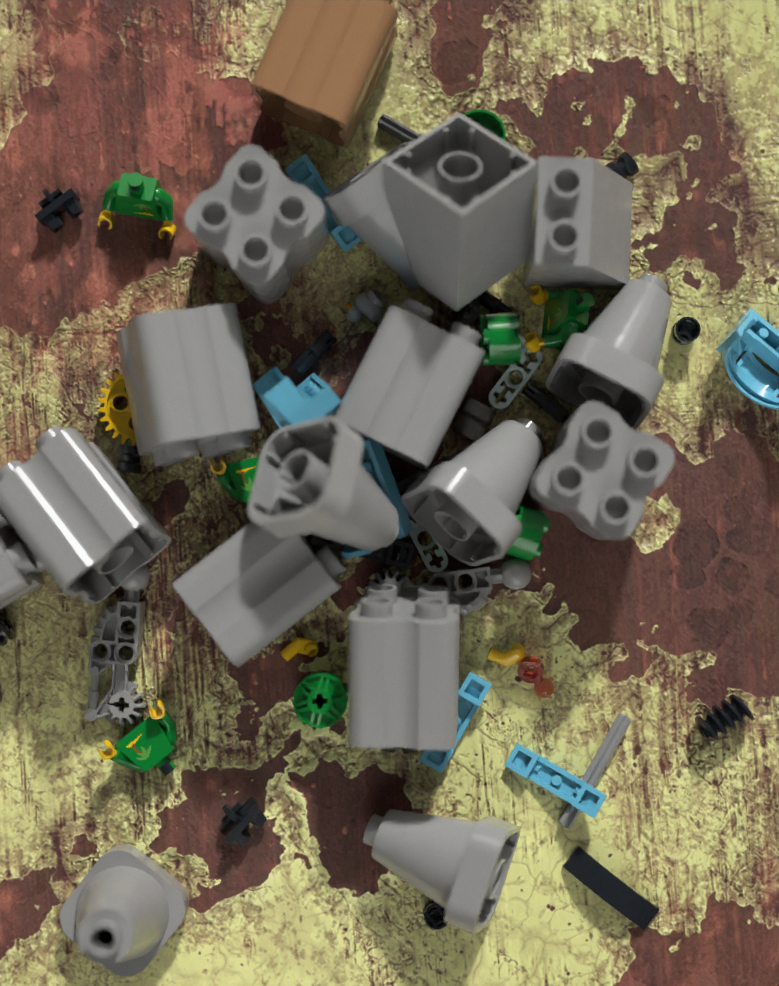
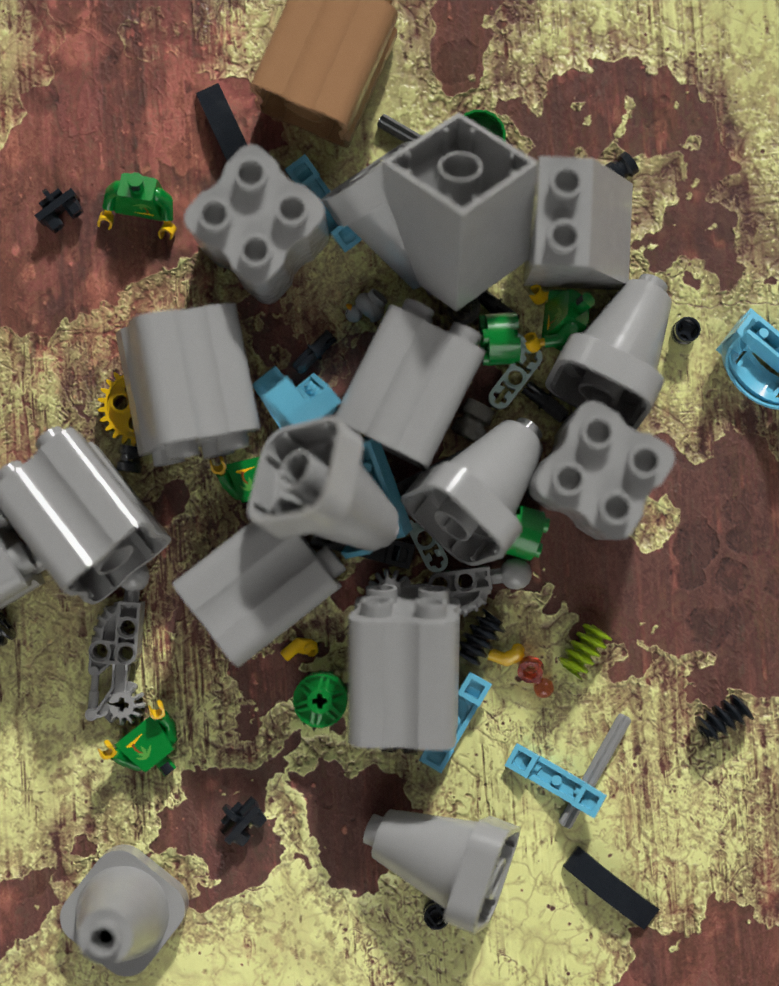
(221, 120): none -> black slope
(480, 638): none -> black piece
(584, 650): none -> lime piece

